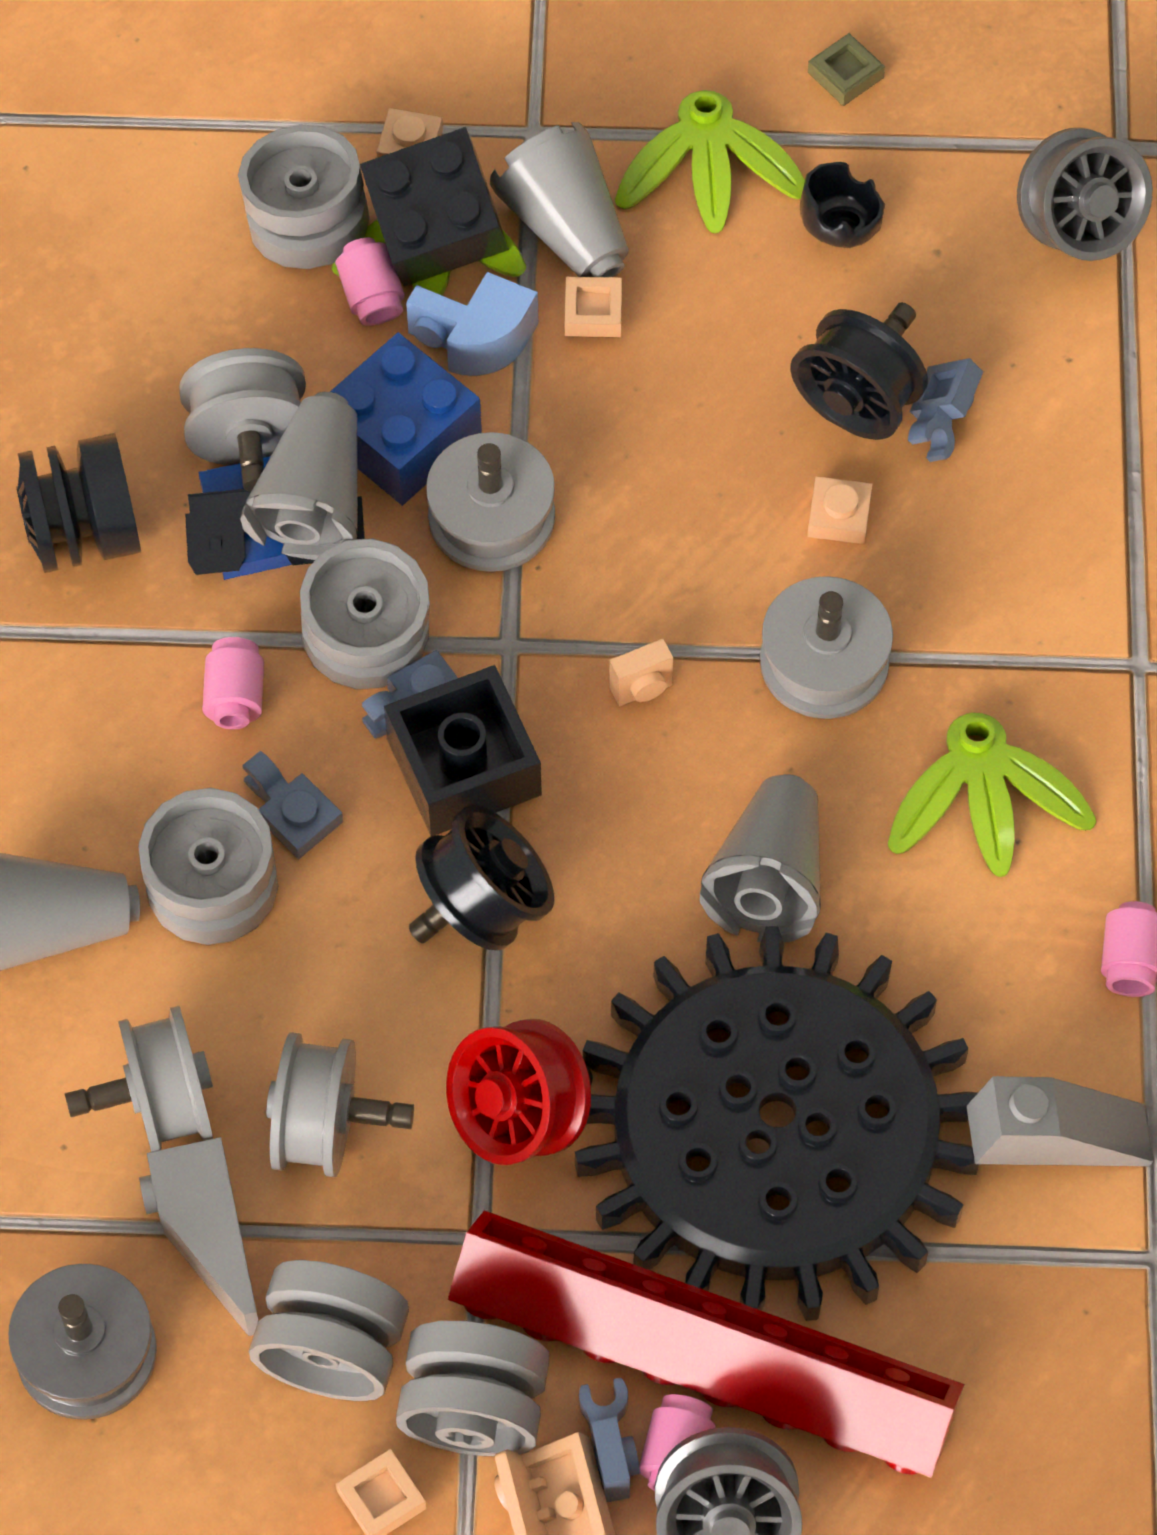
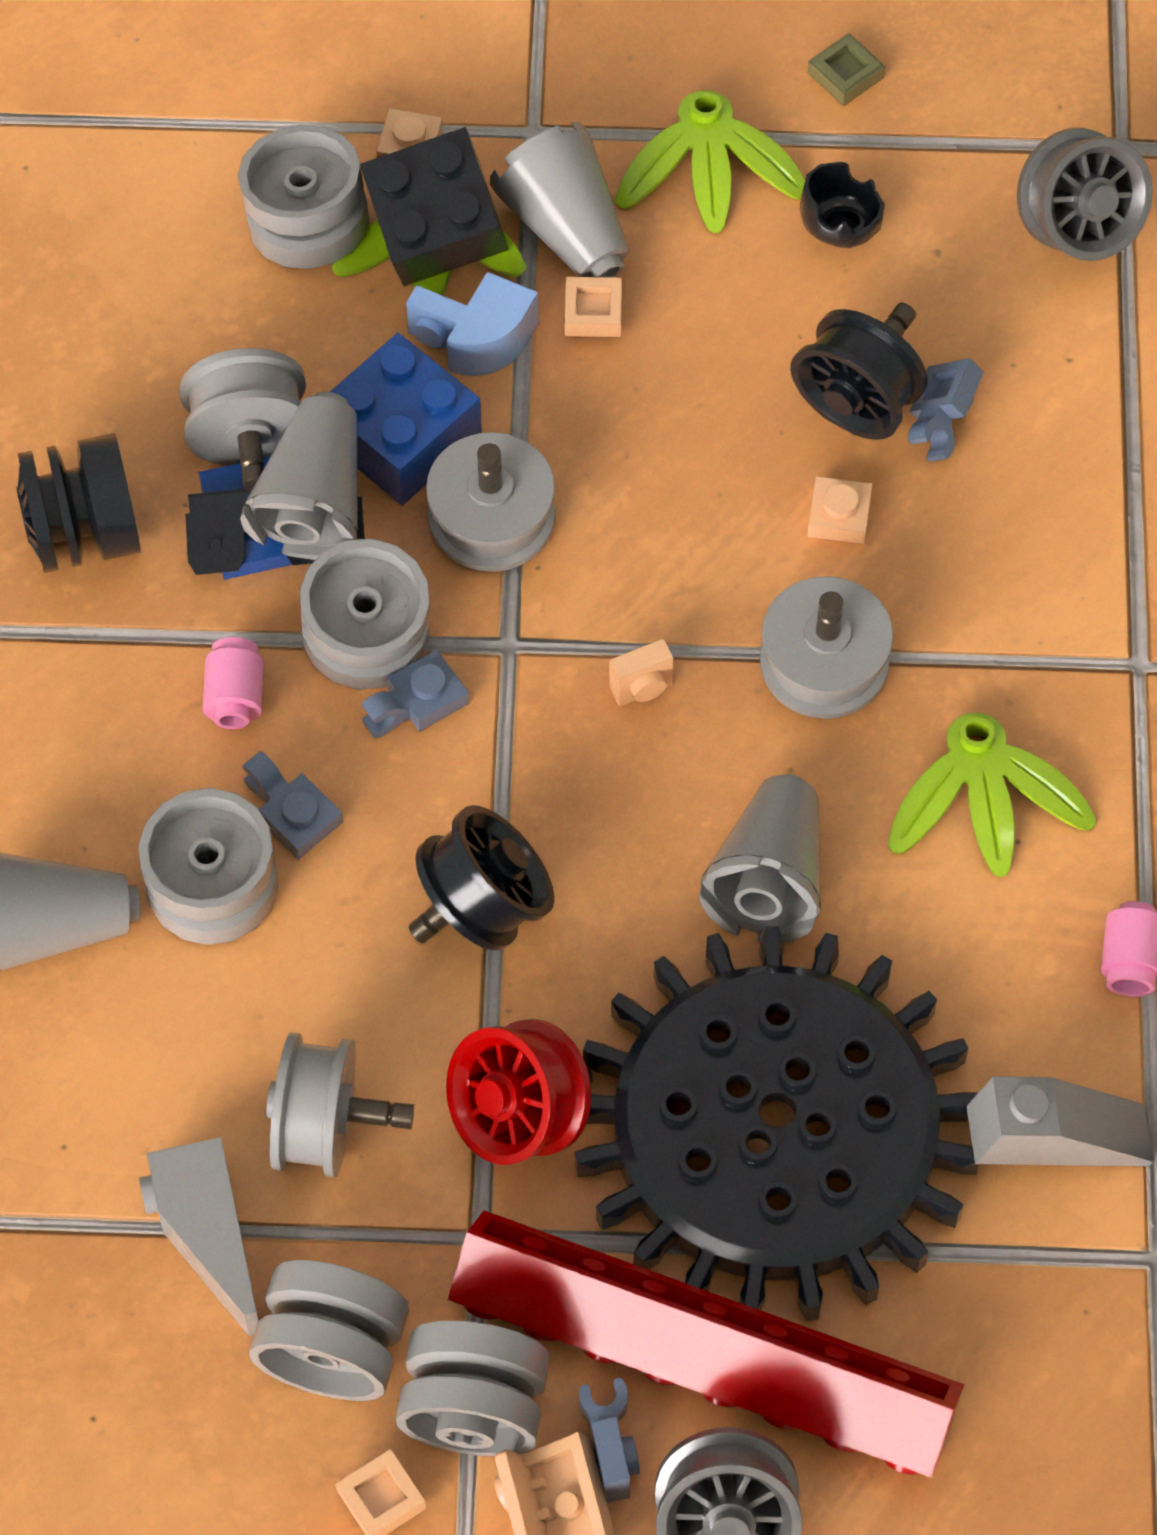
(82, 1341): flat silver wheel -> none
(160, 1082): light grey wheel -> none
(370, 281): bright pink brick -> none
(463, 748): black brick -> none
(669, 1425): bright pink brick -> none

